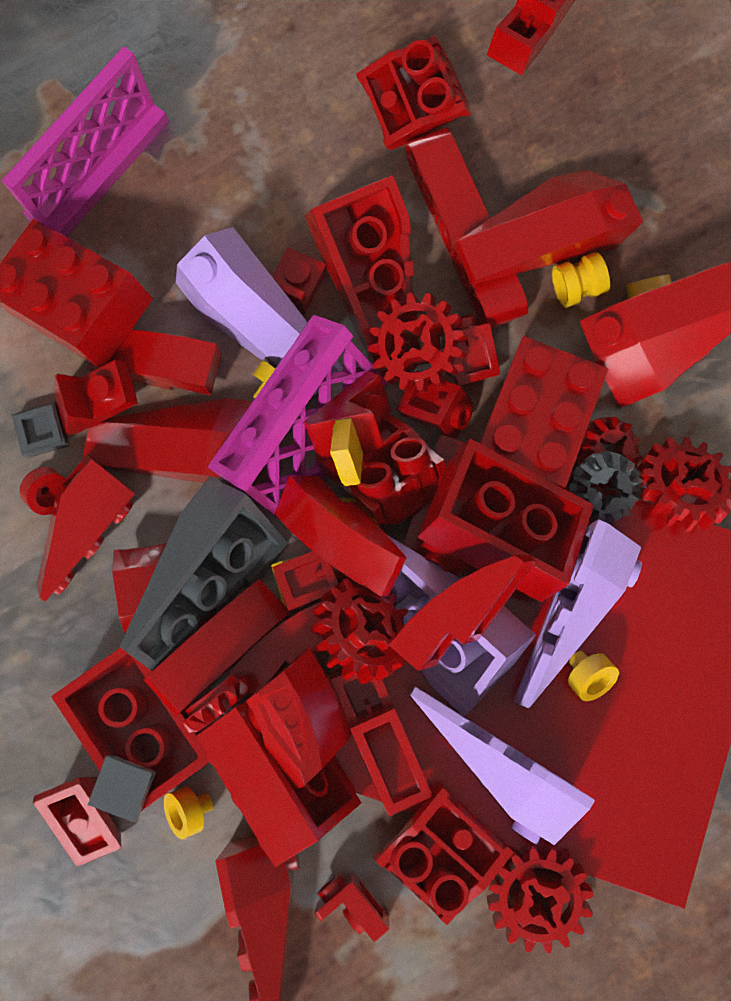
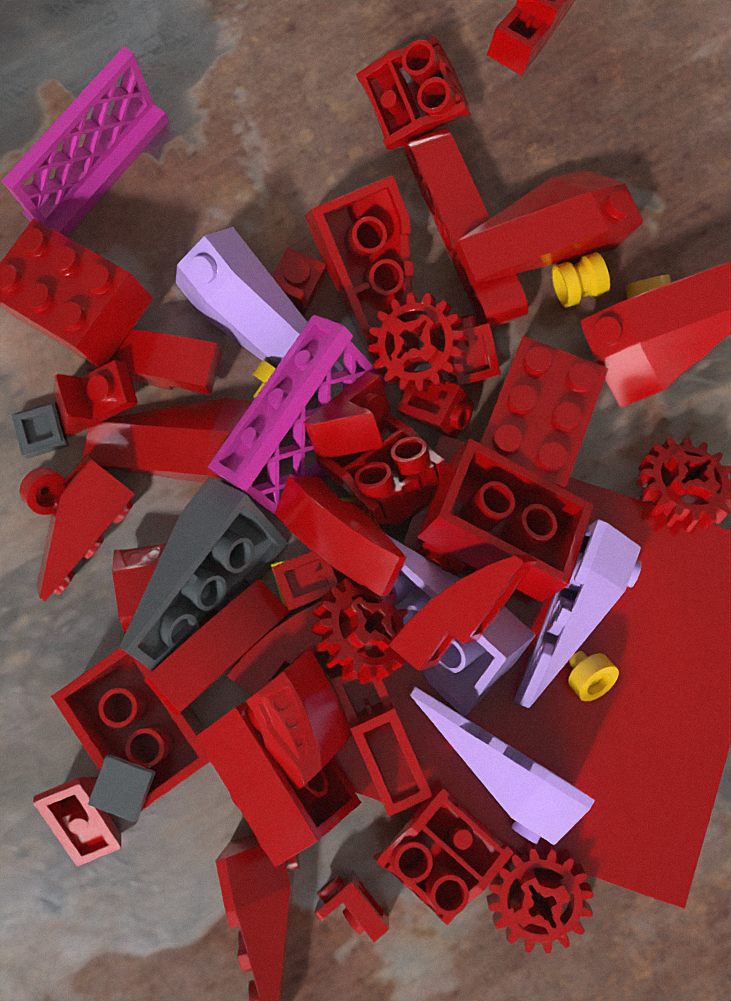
(185, 811): yellow tile -> none
(216, 702): red gear -> none
(346, 452): yellow tile -> none
(598, 469): dark grey gear -> none
(609, 431): red gear -> none

